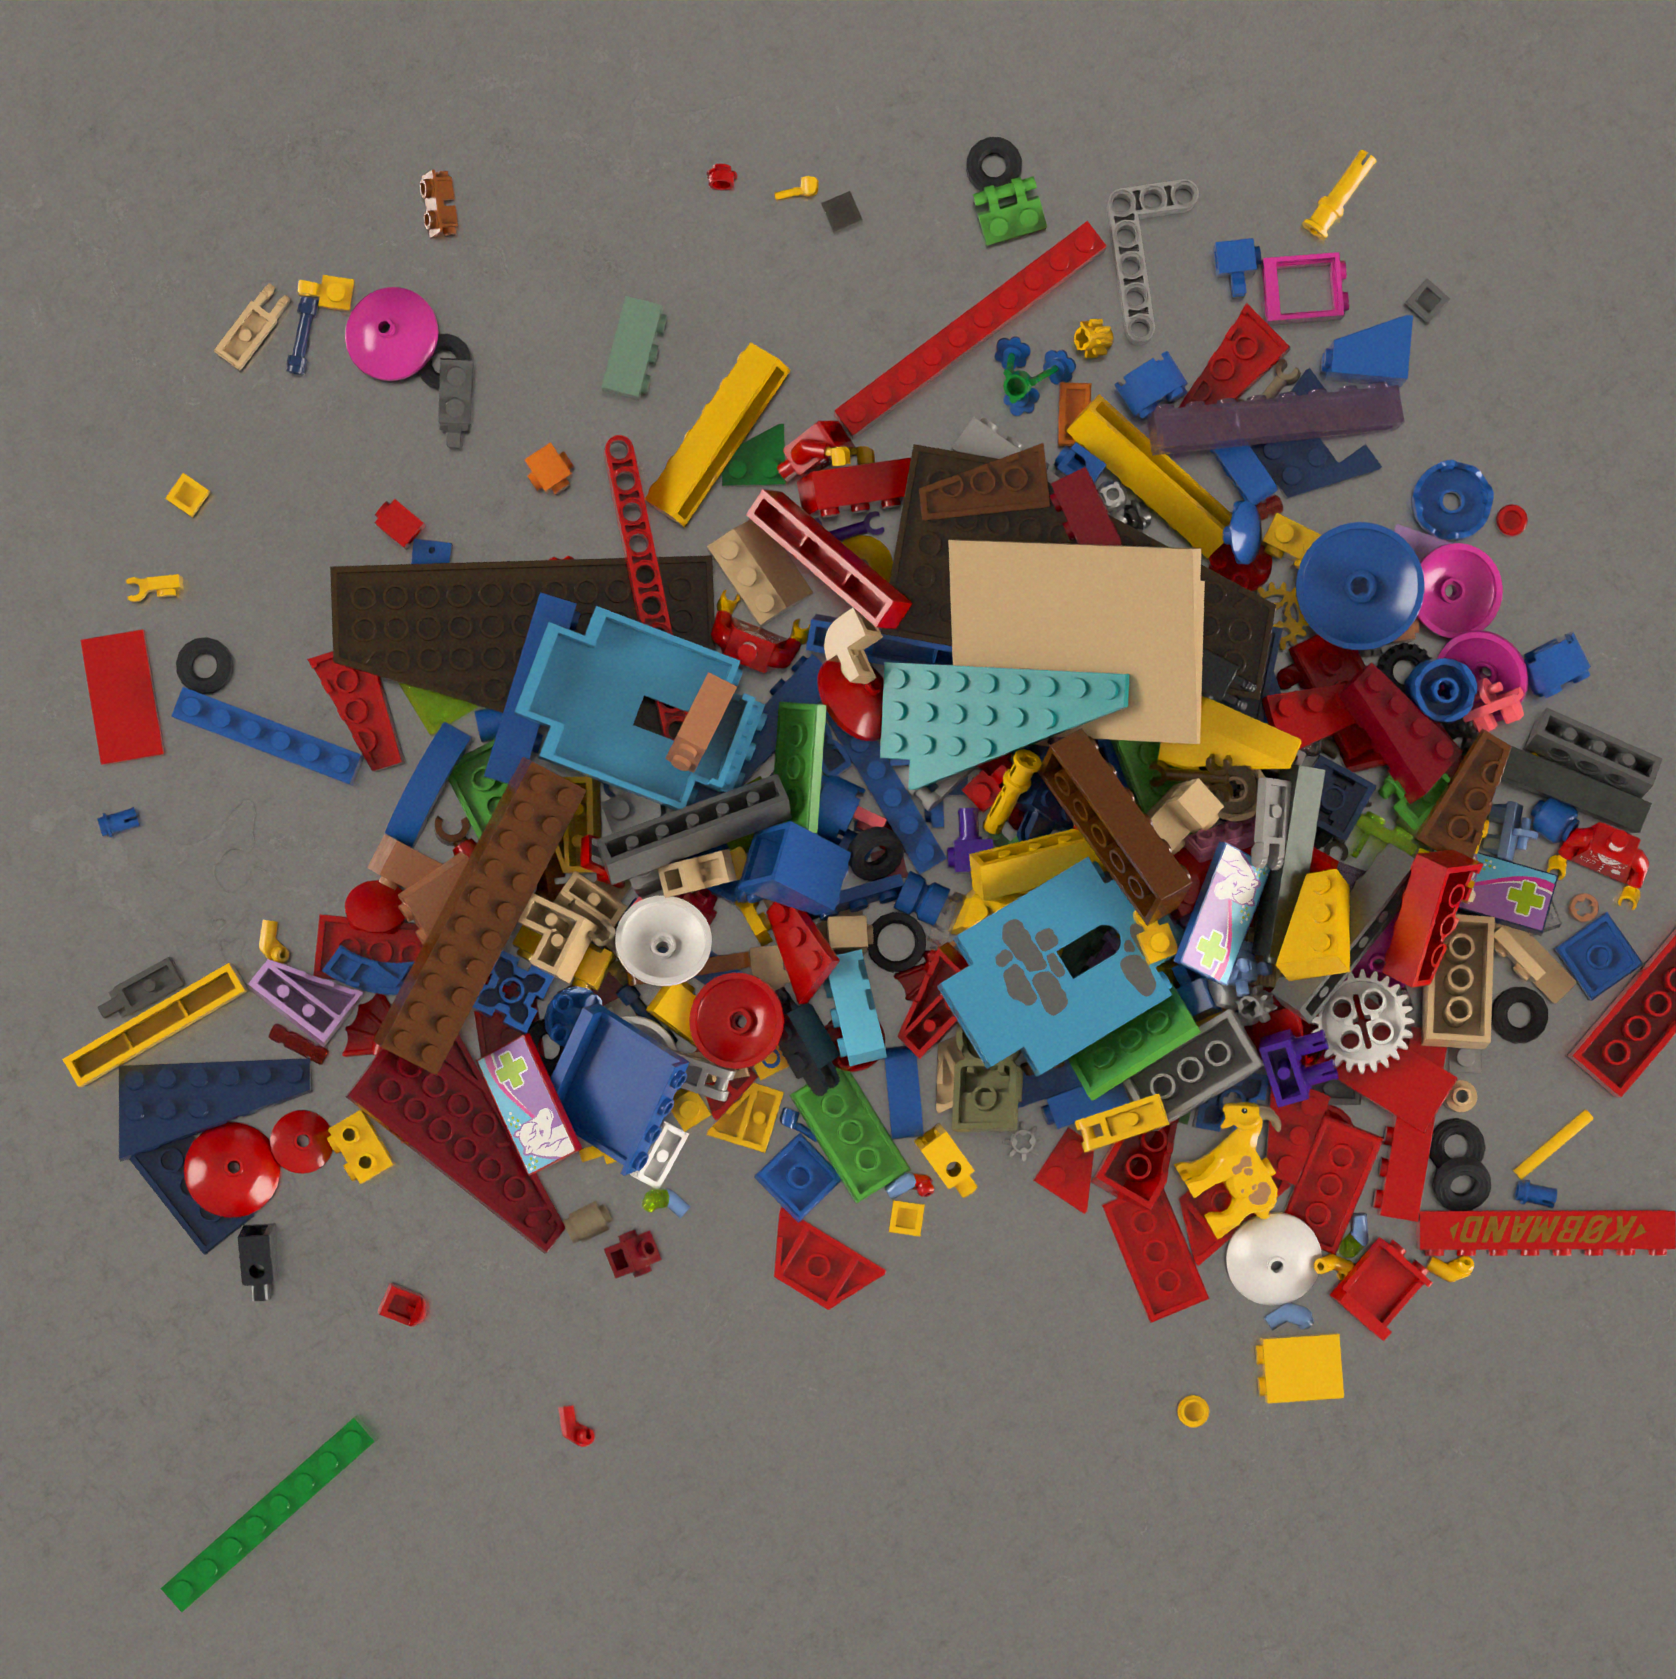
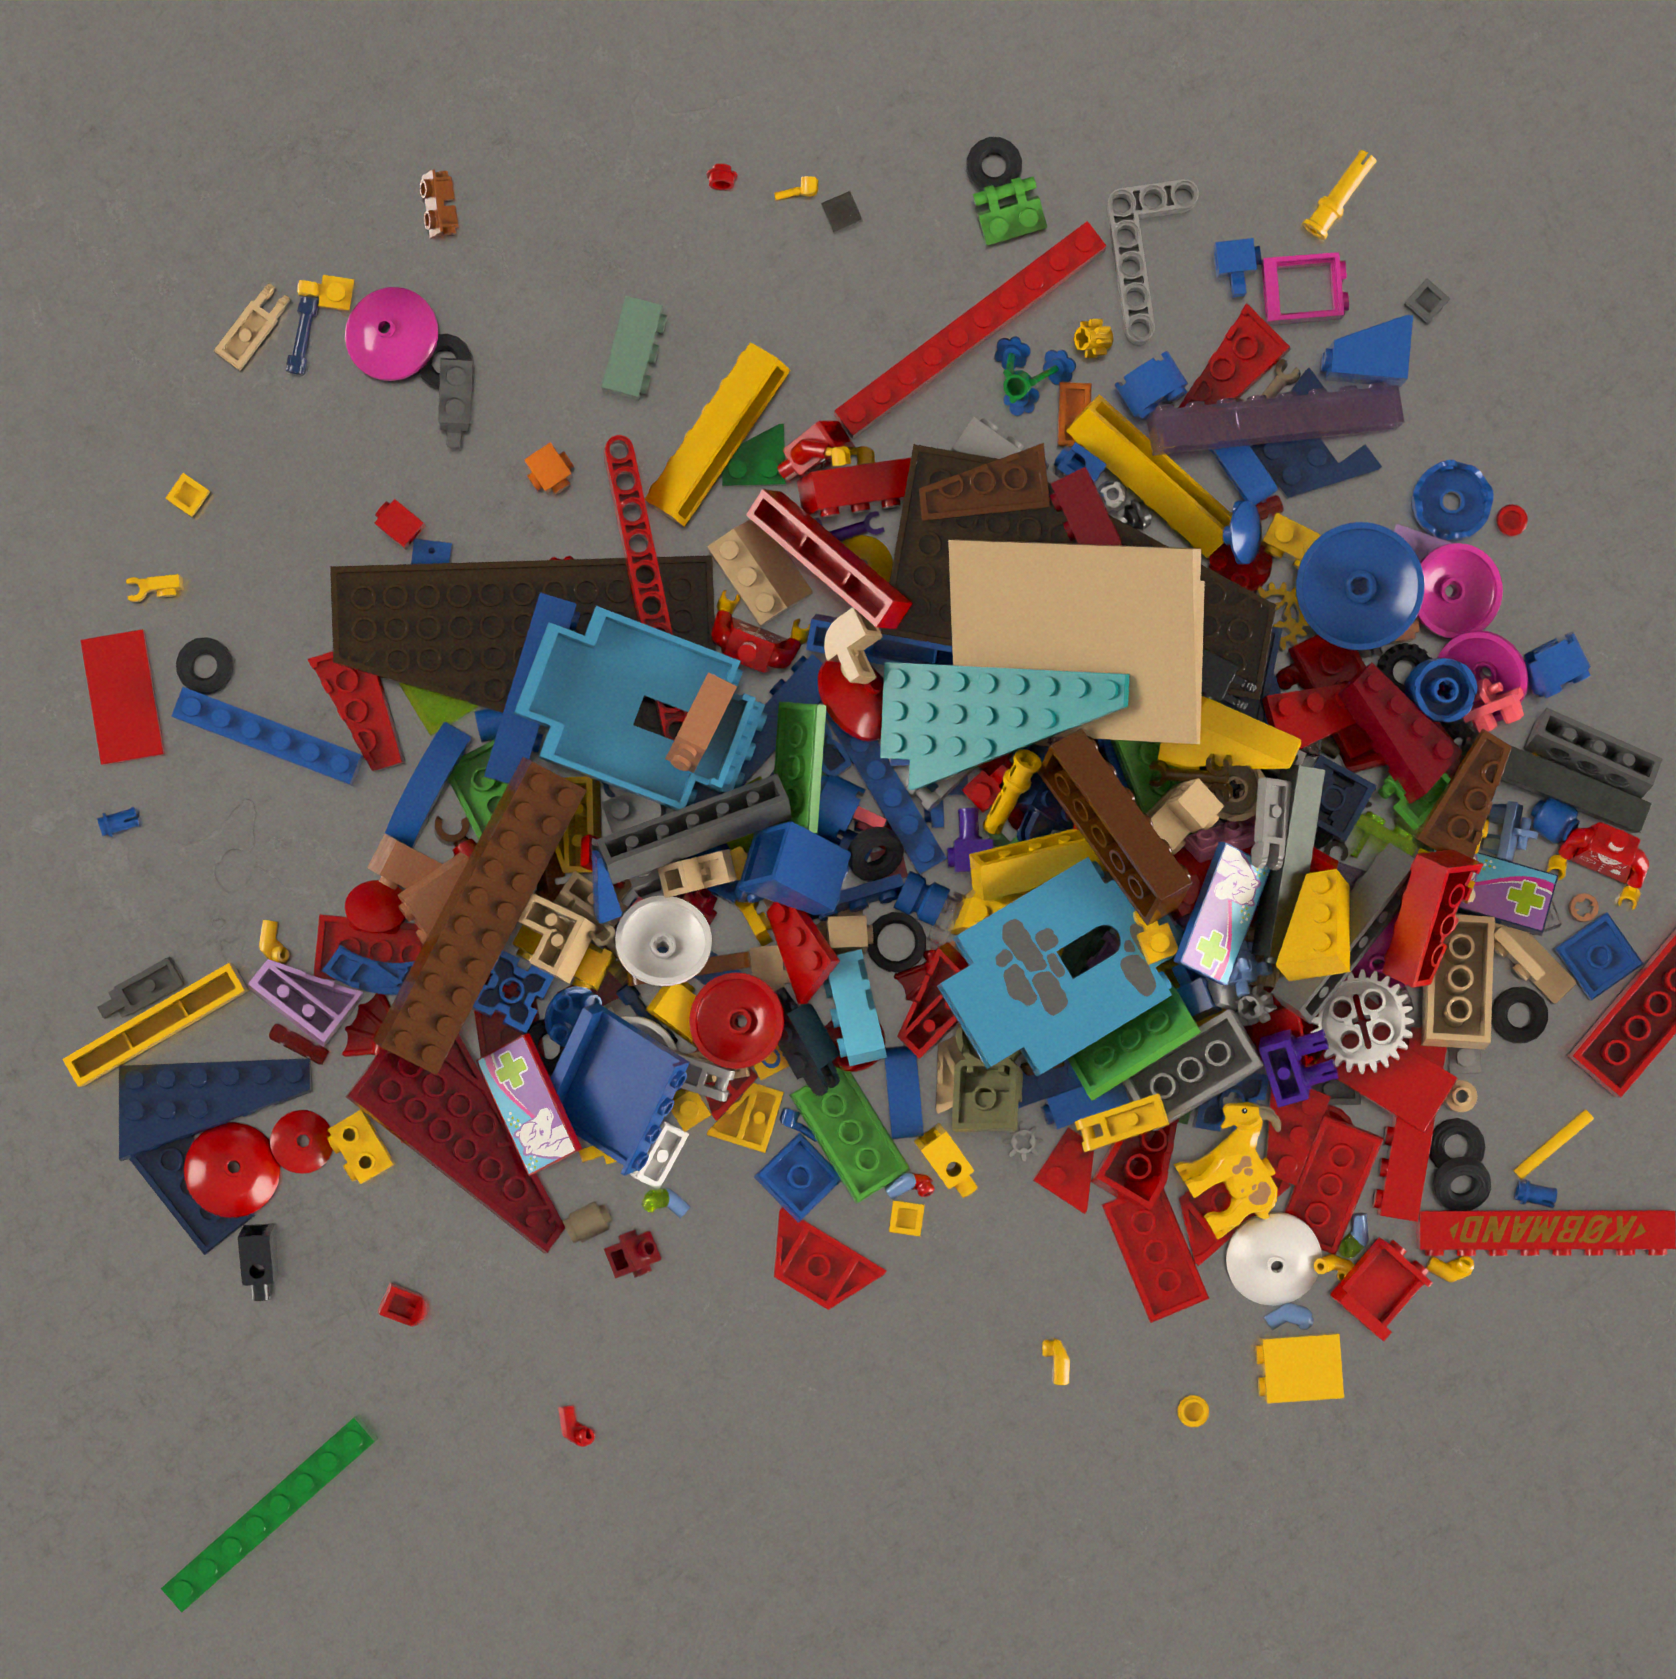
(604, 896): none -> blue slope
(1061, 1360): none -> yellow arm

